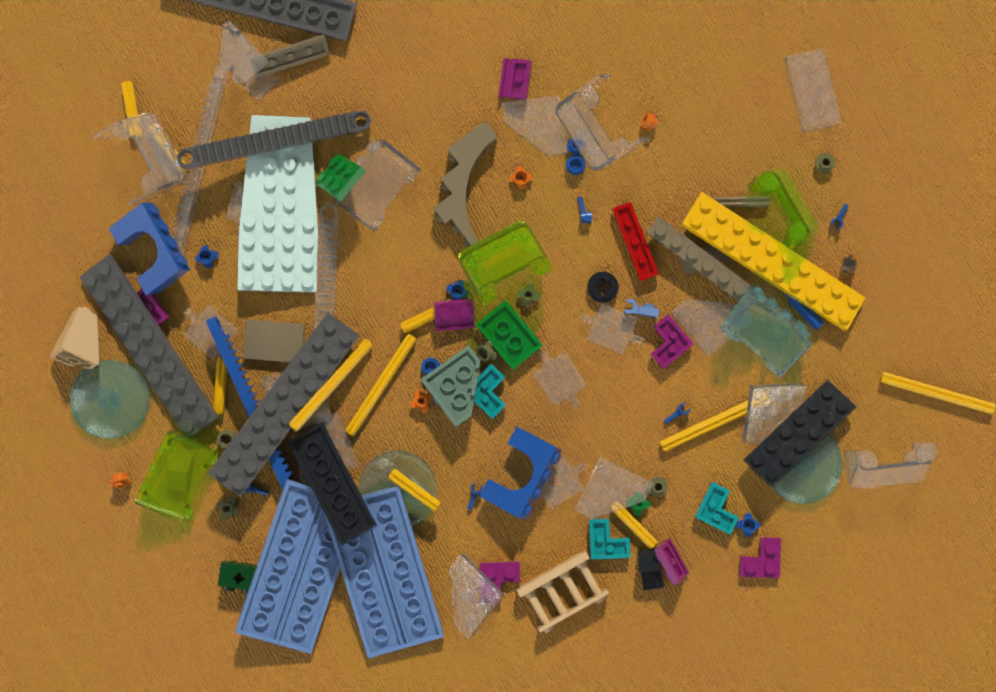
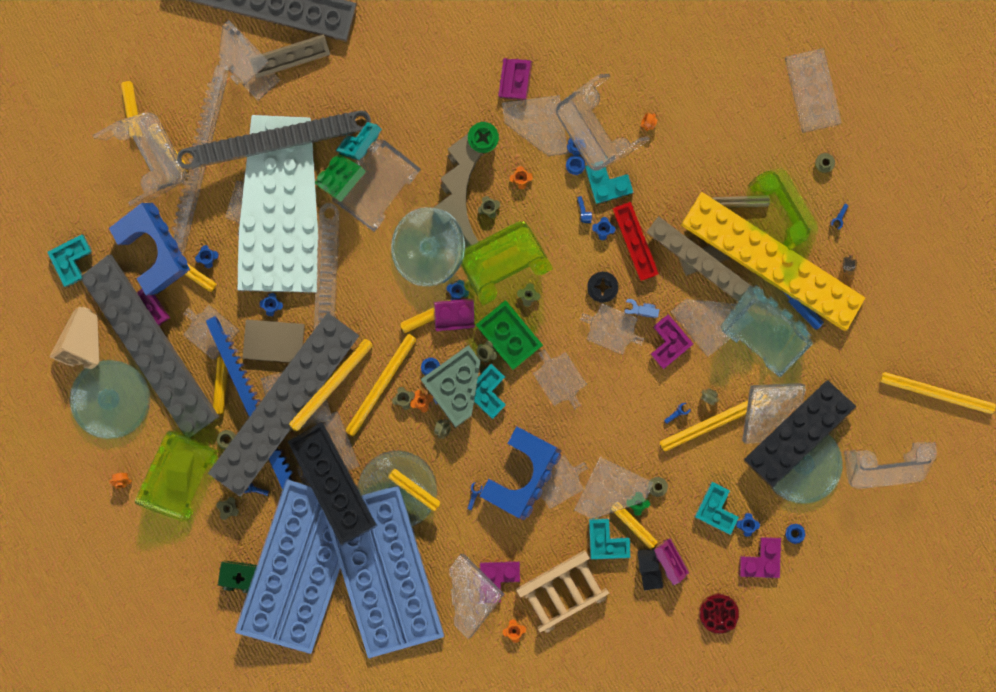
(65, 258): none -> teal plate
(201, 279): none -> yellow axle
(266, 304): none -> blue plate
(357, 146): none -> teal plate
(398, 399): none -> olive plate
(428, 246): none -> clear light blue dish
(442, 428): none -> olive plate
(484, 128): none -> green gear
(486, 201): none -> olive plate
(520, 629): none -> orange plate
(603, 223): none -> blue plate
(605, 188): none -> teal plate
(710, 396): none -> olive plate
(719, 613): none -> dark red tile
(801, 533): none -> blue plate

